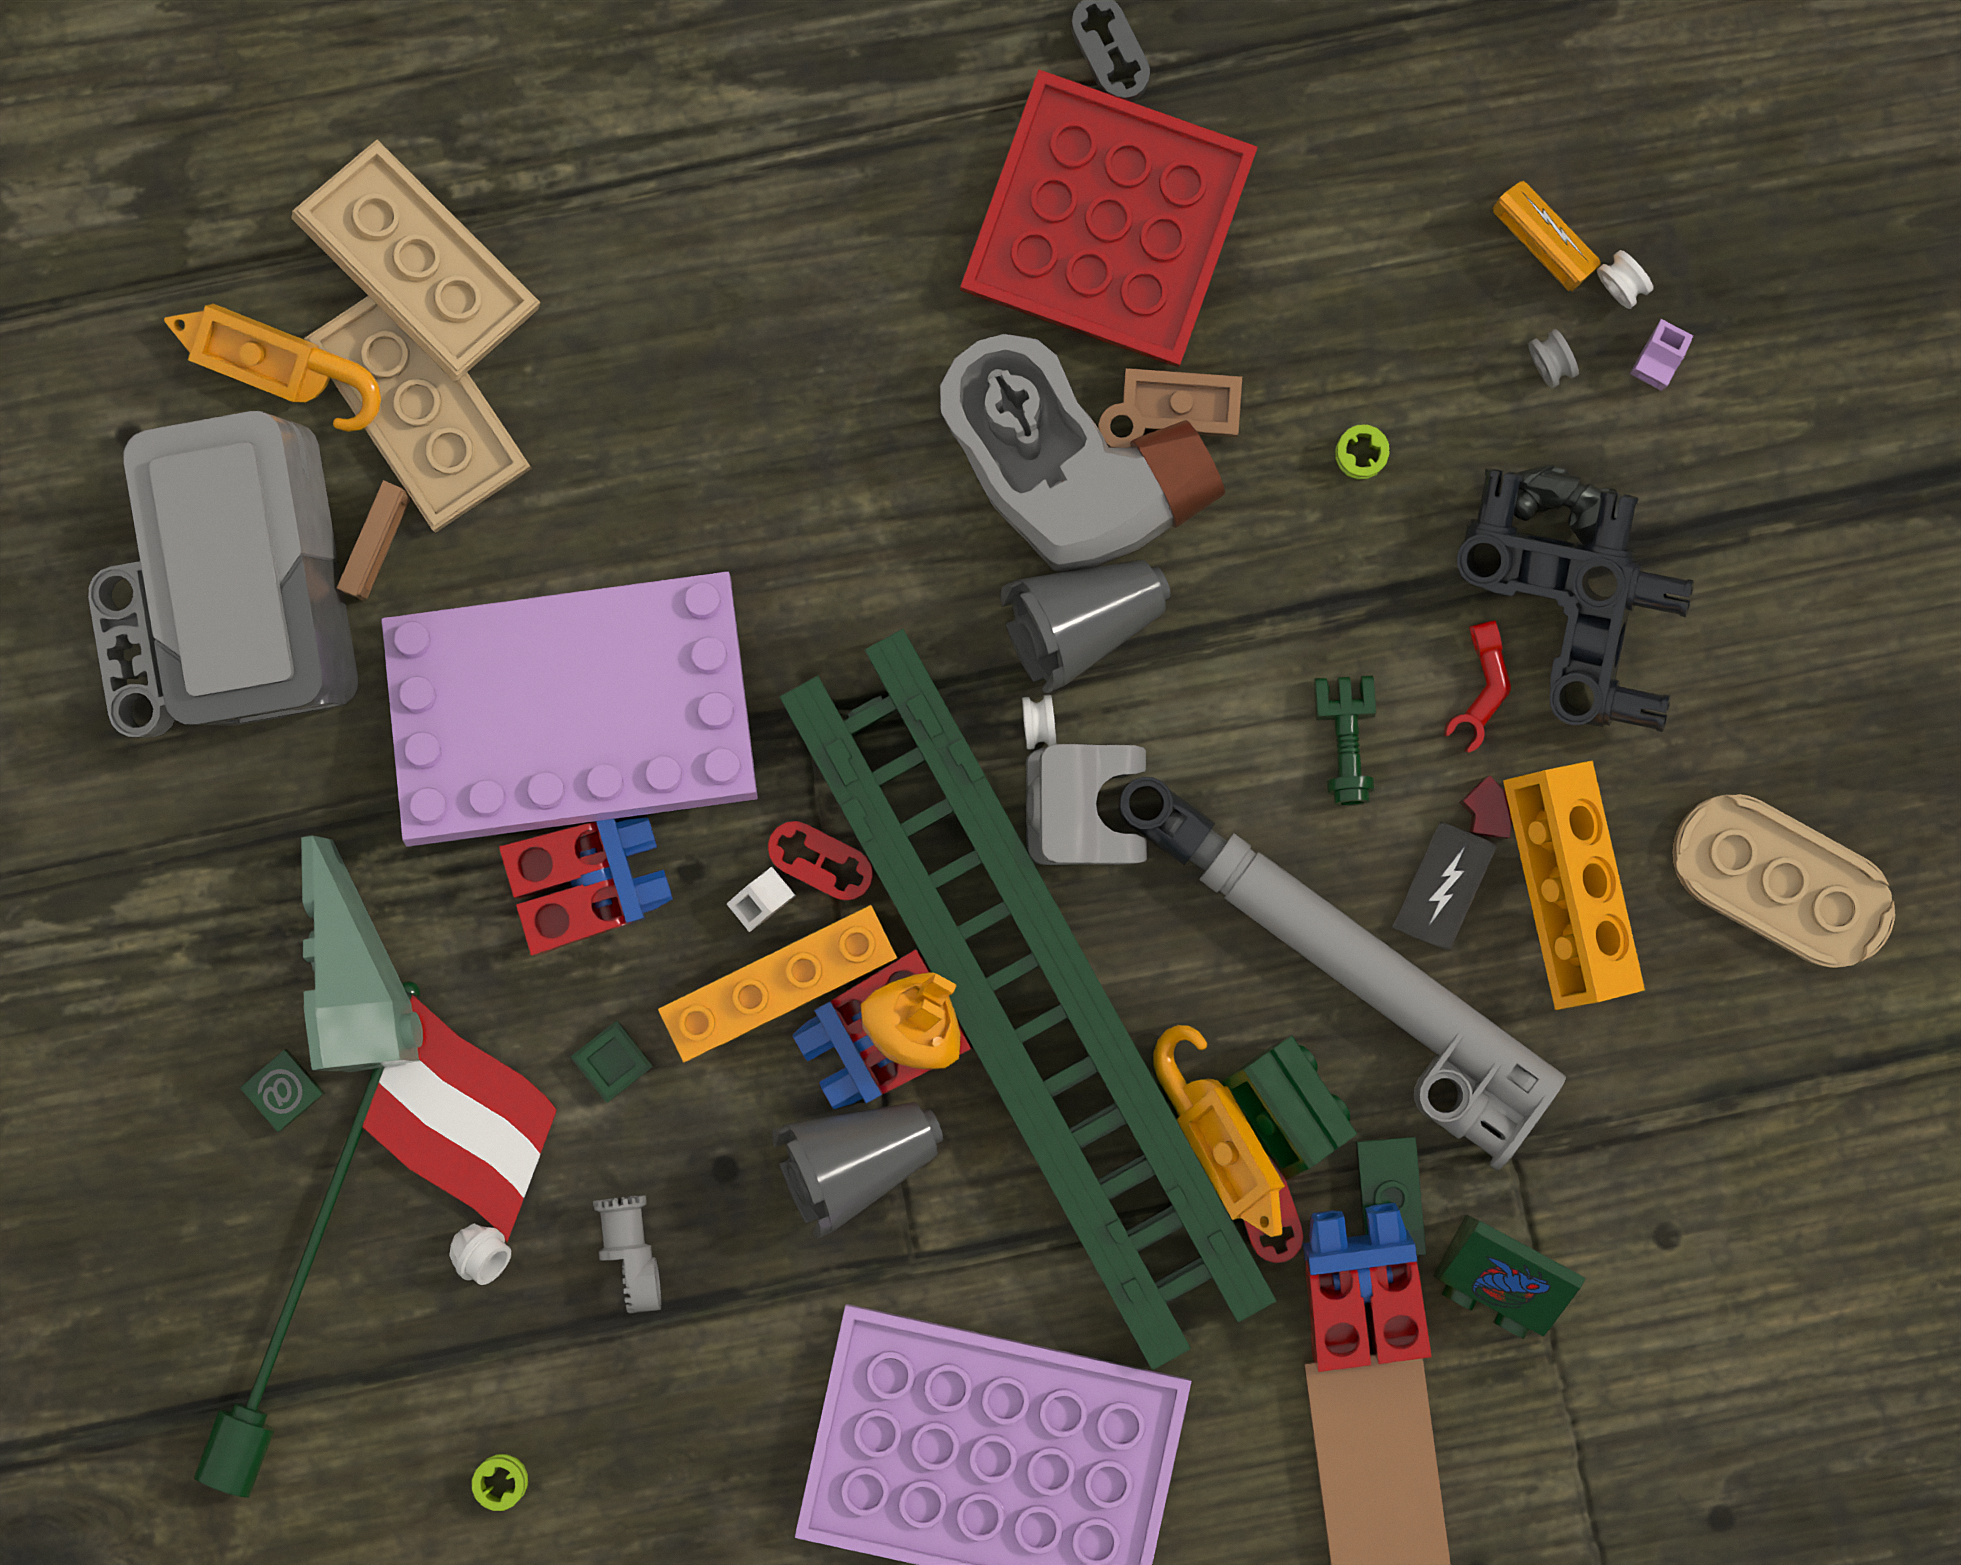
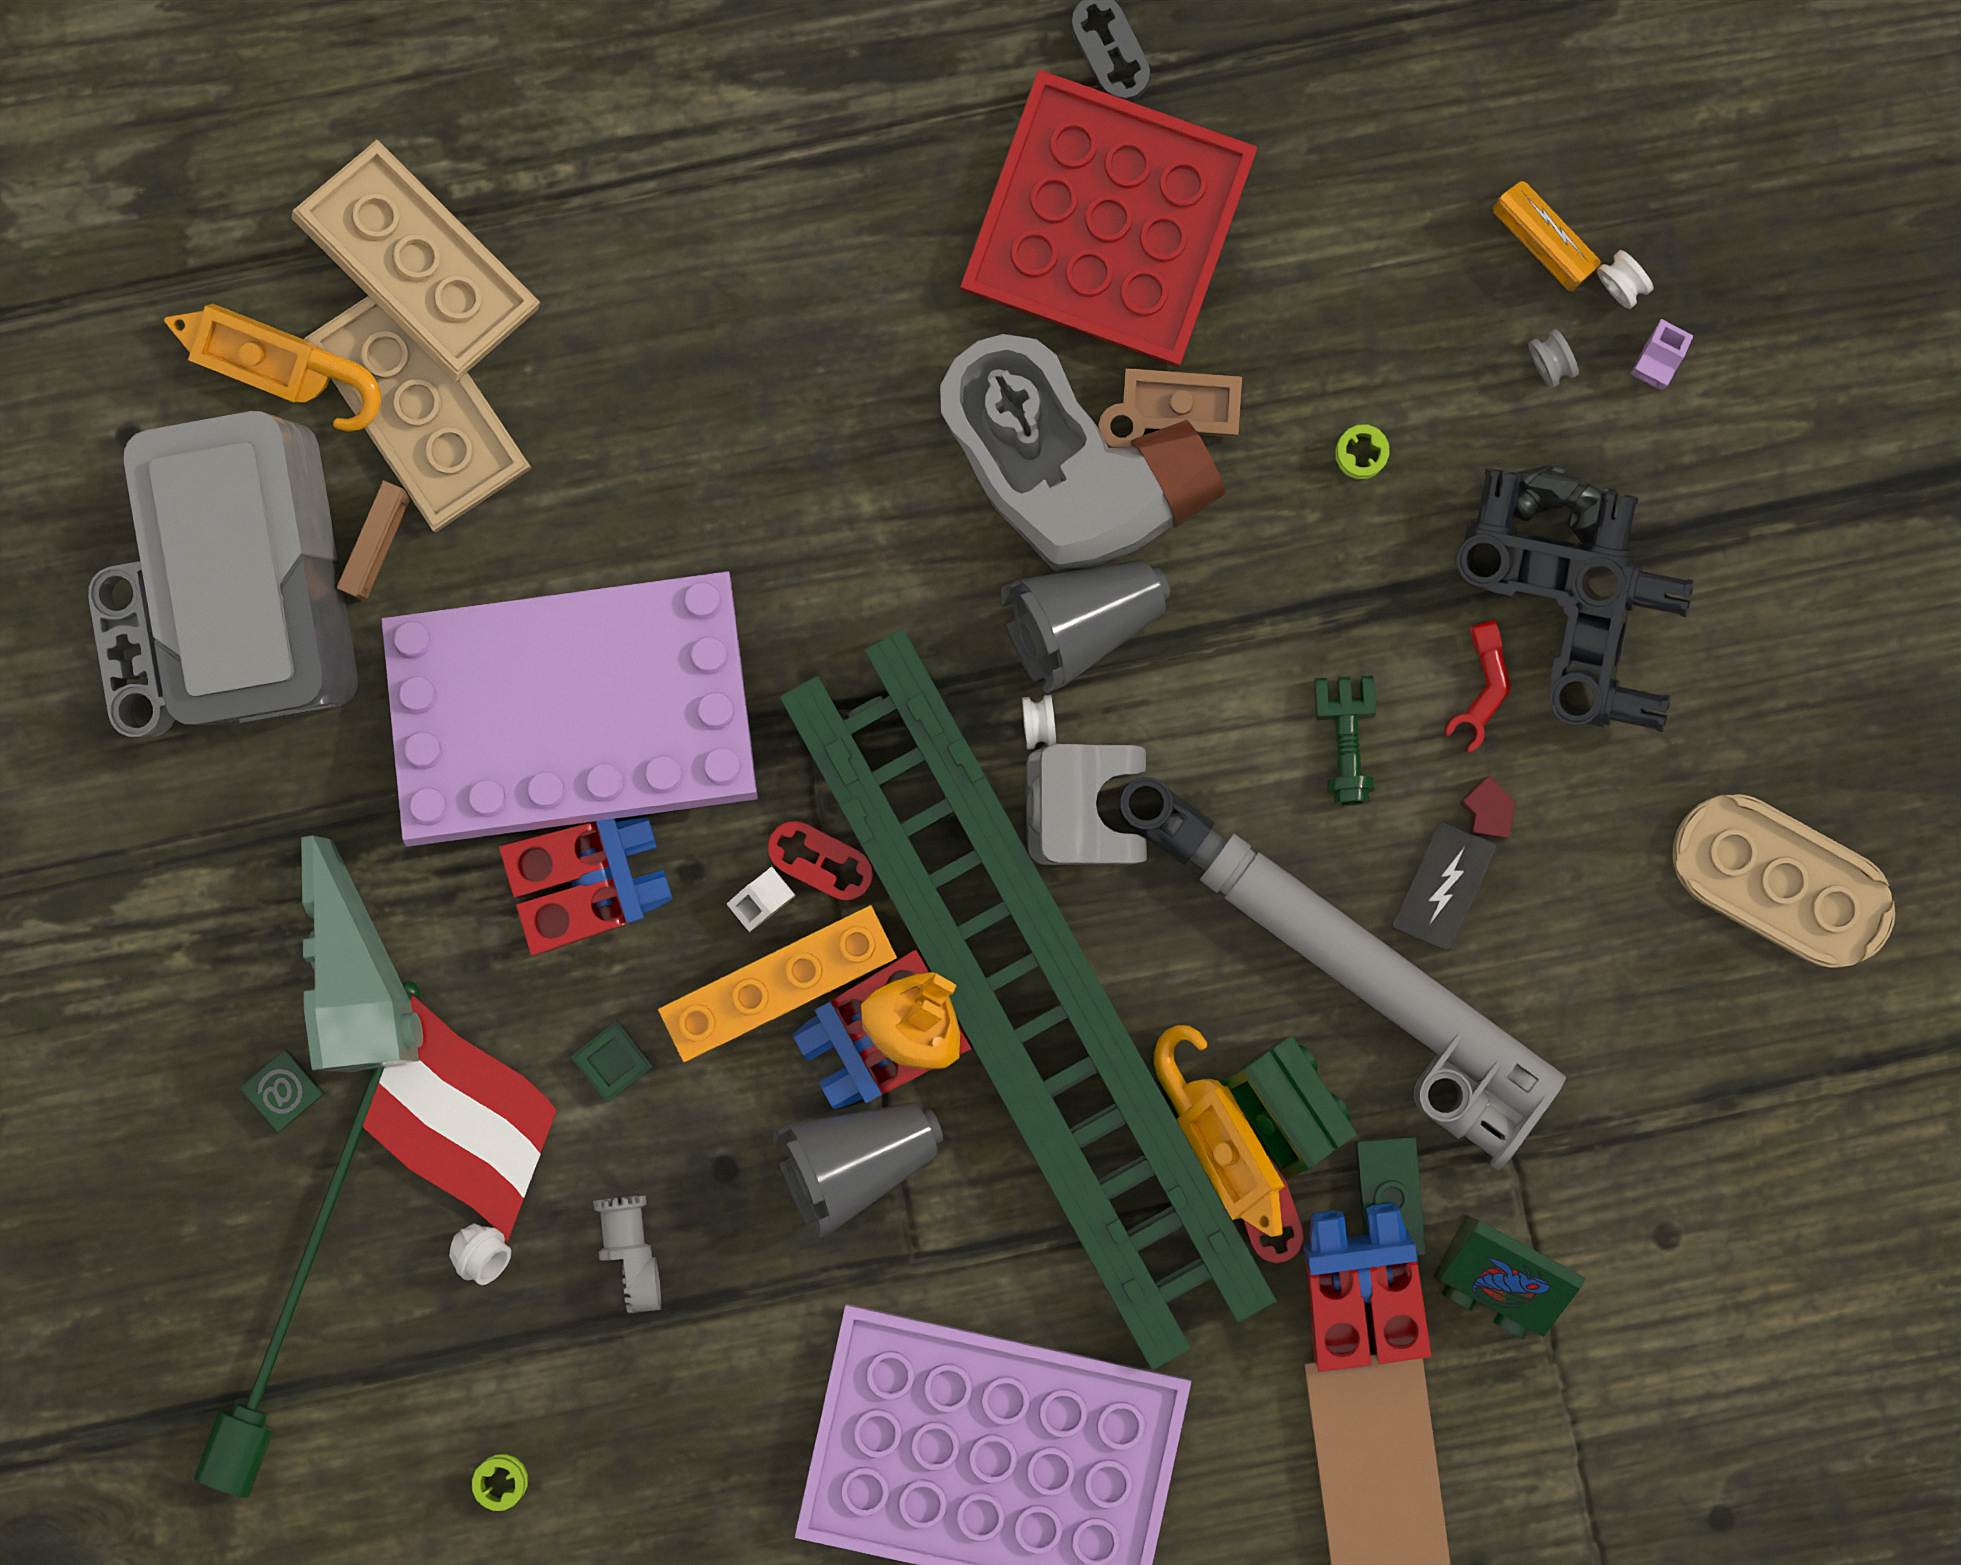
(1573, 885): light orange brick -> none

